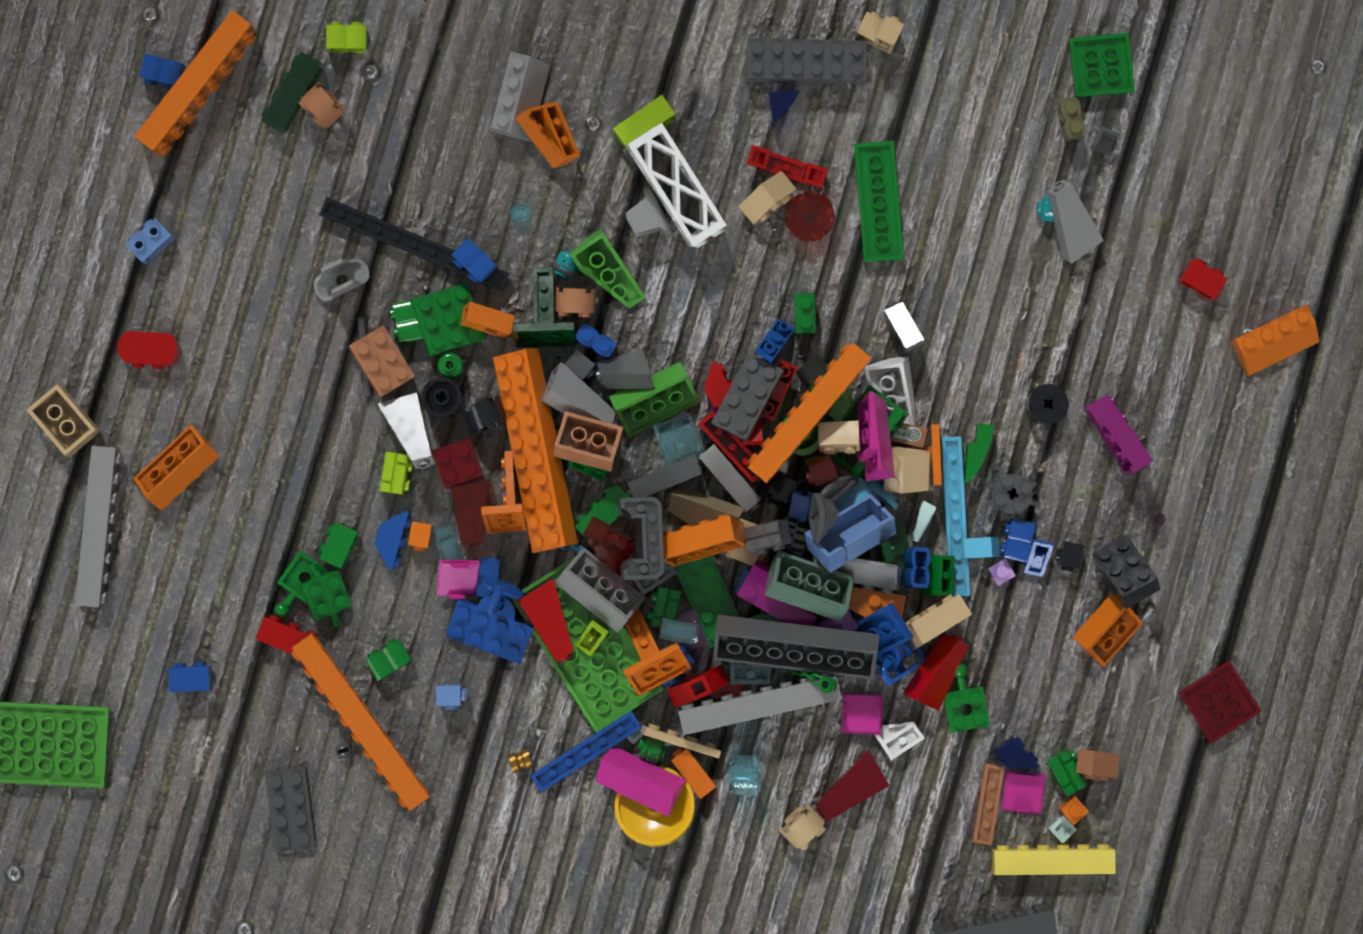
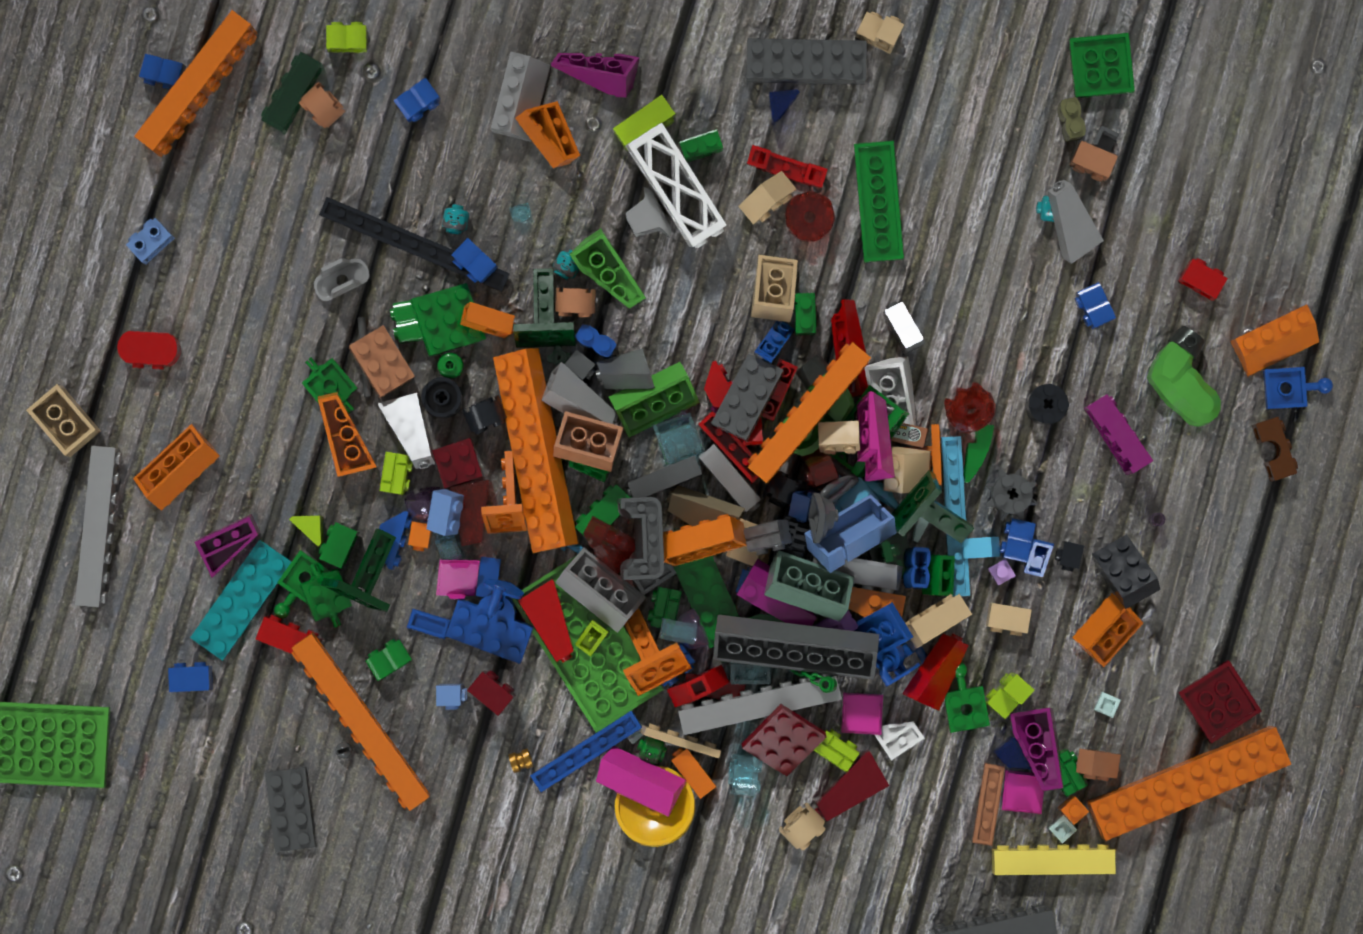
(225, 543): none -> magenta wedge
(241, 600): none -> teal plate
(311, 526): none -> lime slope
(329, 379): none -> green plate
(345, 441): none -> orange wedge
(367, 573): none -> dark green piece
(417, 100): none -> blue brick
(419, 504): none -> clear purple cylinder
(428, 623): none -> blue tile
(445, 512): none -> medium blue brick
(455, 219): none -> teal head
(492, 692): none -> dark red brick
(607, 74): none -> magenta wedge
(701, 146): none -> green brick
(774, 288): none -> tan slope
(783, 740): none -> dark red plate
(837, 751): none -> lime brick
(847, 330): none -> red wedge
(923, 503): none -> dark green piece
(968, 399): none -> clear red plate
(1008, 618): none -> tan brick
(1009, 694): none -> lime brick
(1038, 739): none -> magenta wedge
(1093, 161): none -> nougat brick
(1095, 306): none -> blue brick
(1107, 704): none -> light aqua tile
(1182, 385): none -> bright green piece
(1188, 783): none -> orange brick
(1282, 464): none -> reddish brown arch
(1296, 379): none -> blue plate

